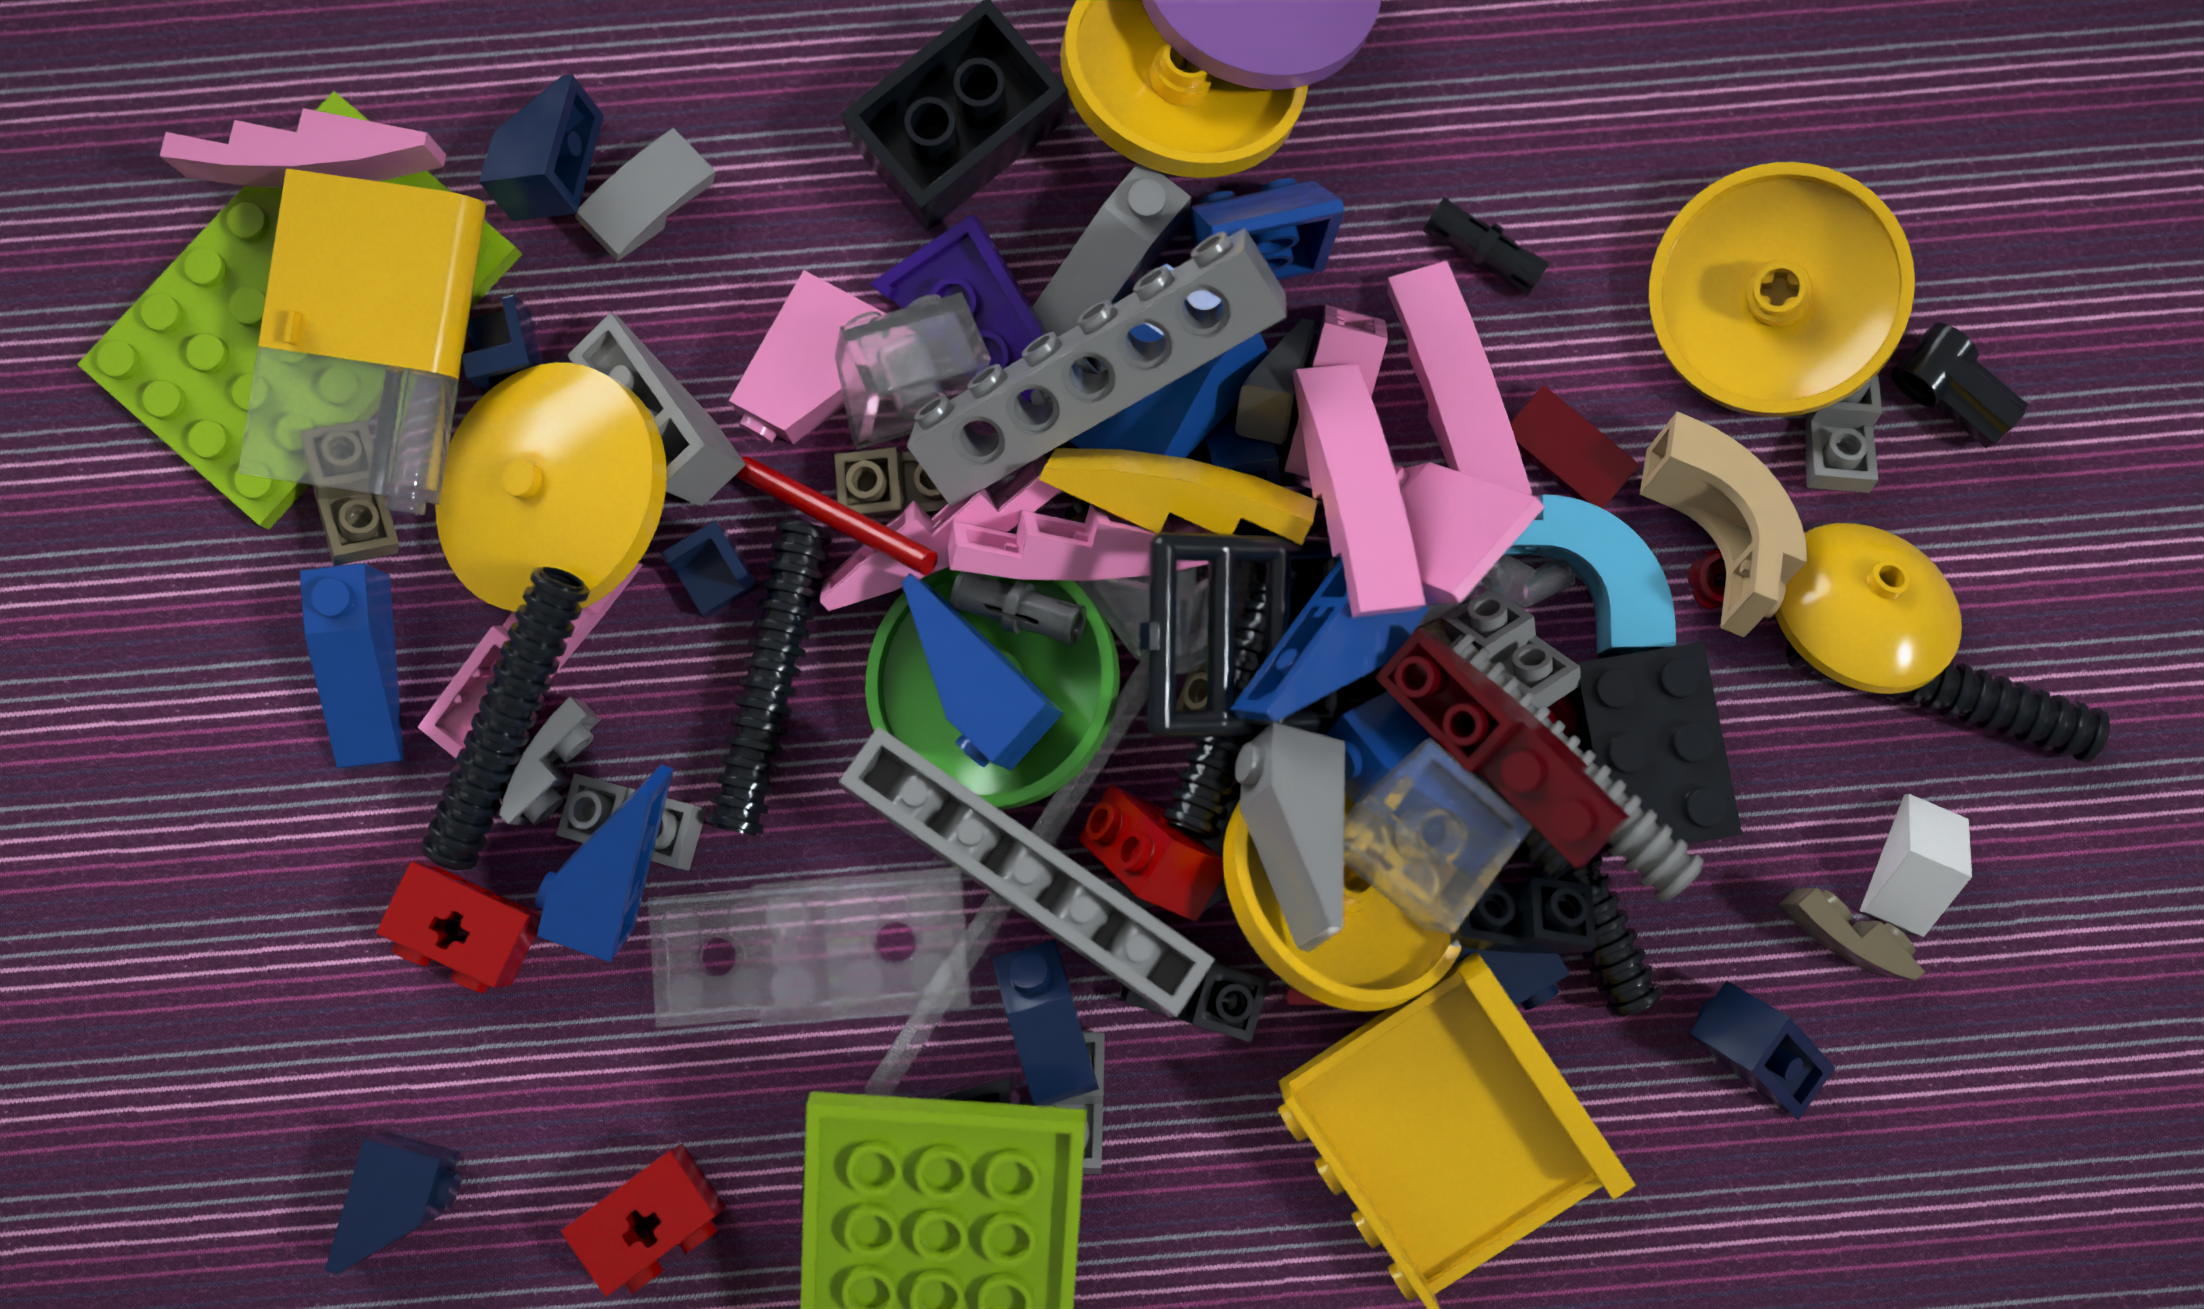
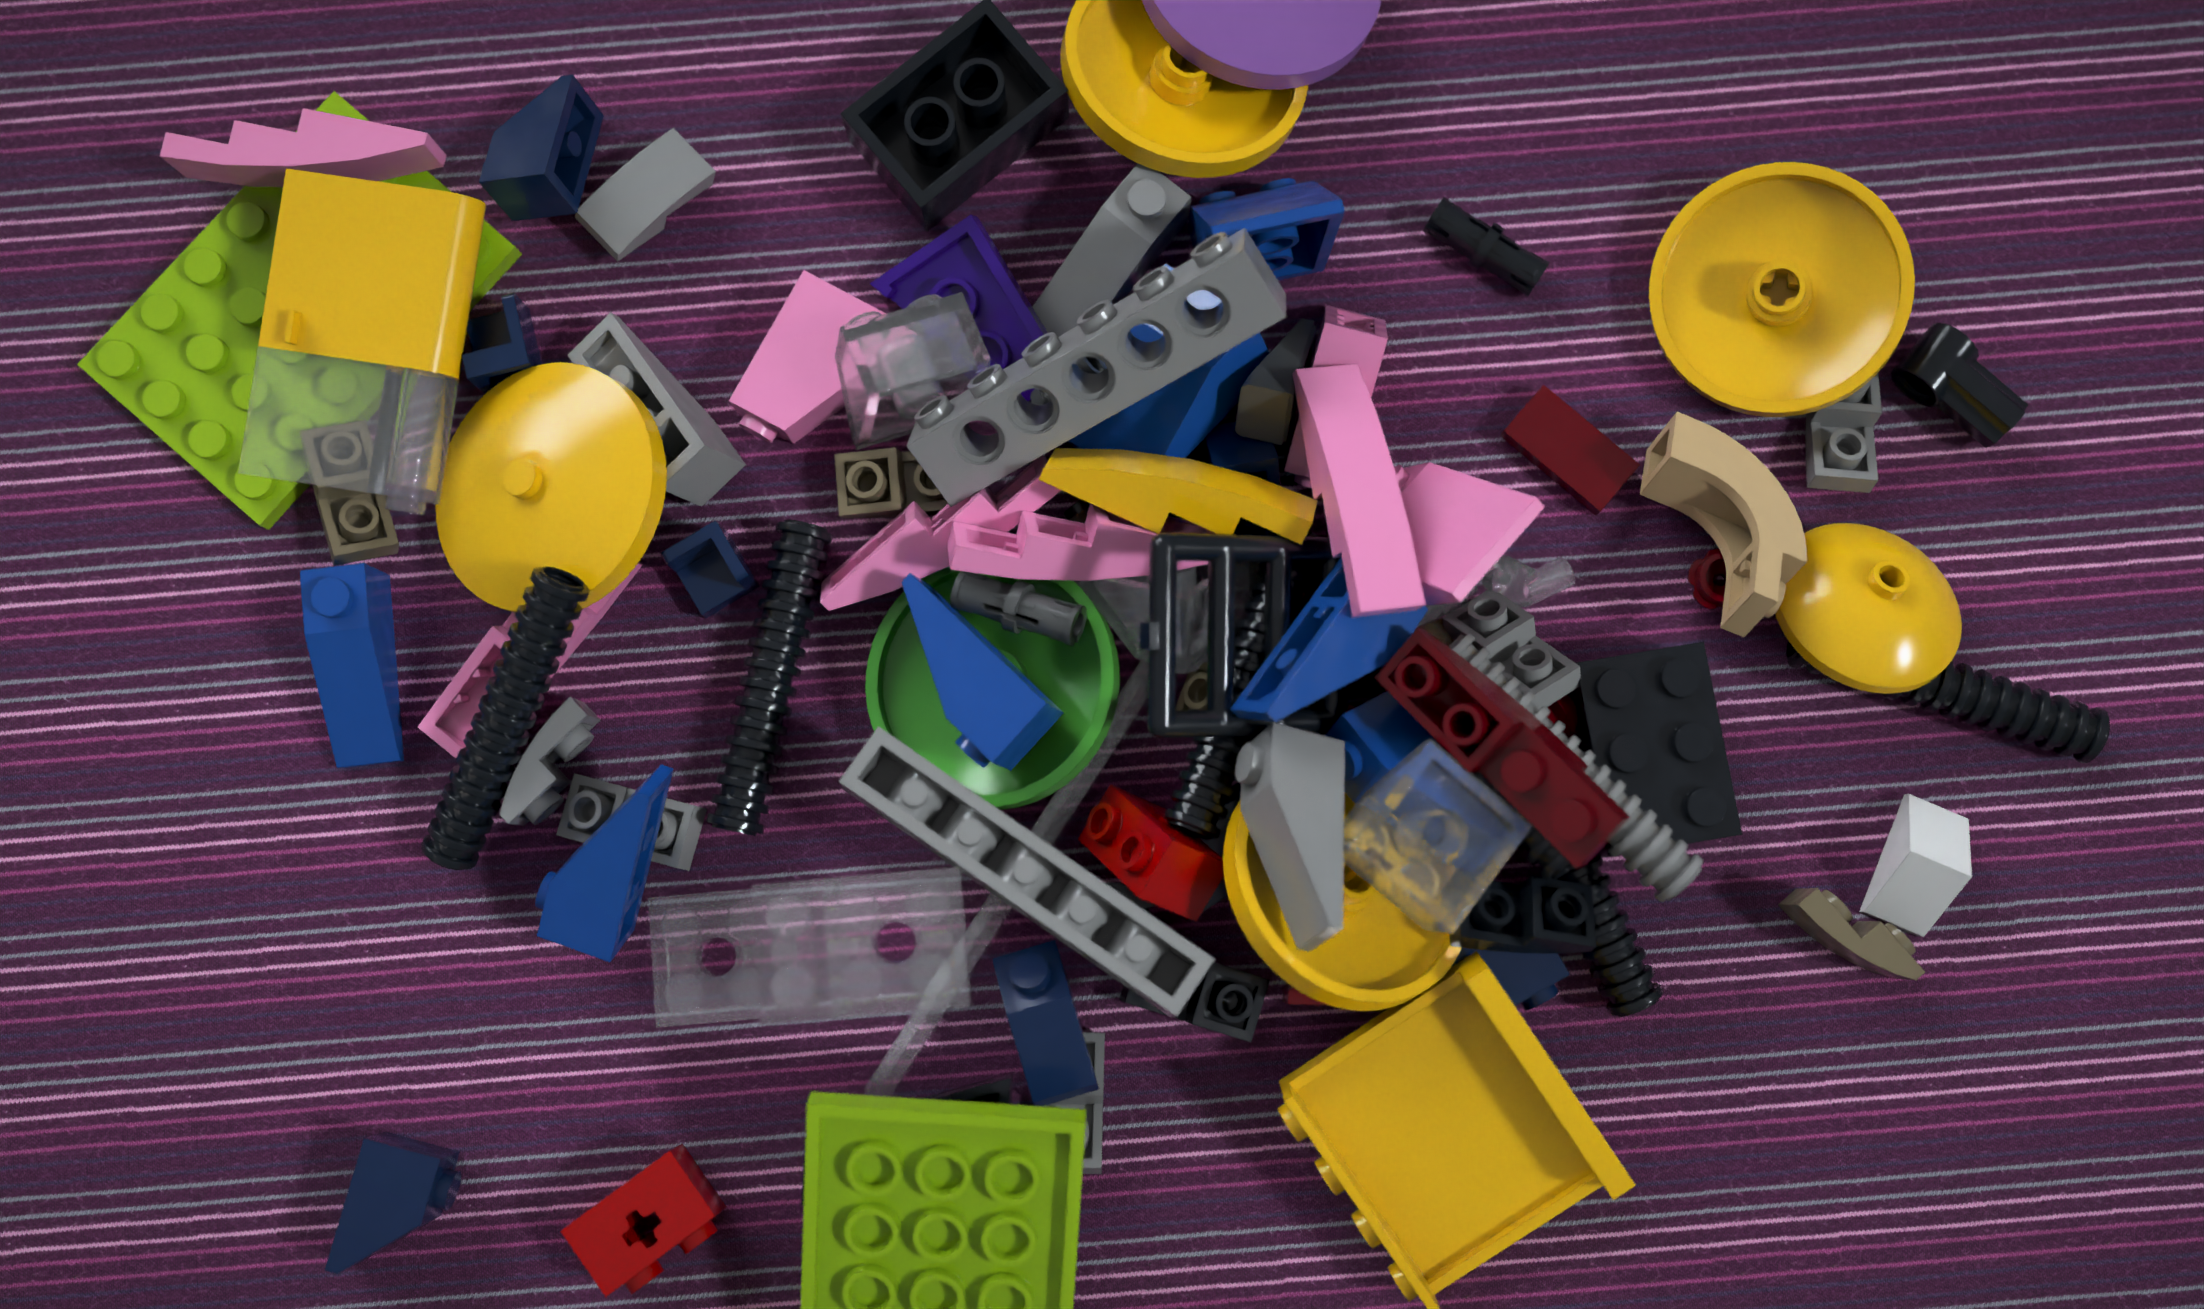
(497, 927): red brick -> none
(838, 516): red bar -> none
(1456, 377): bright pink slope -> none
(1616, 566): medium azure arch -> none
(1762, 1048): dark blue slope -> none

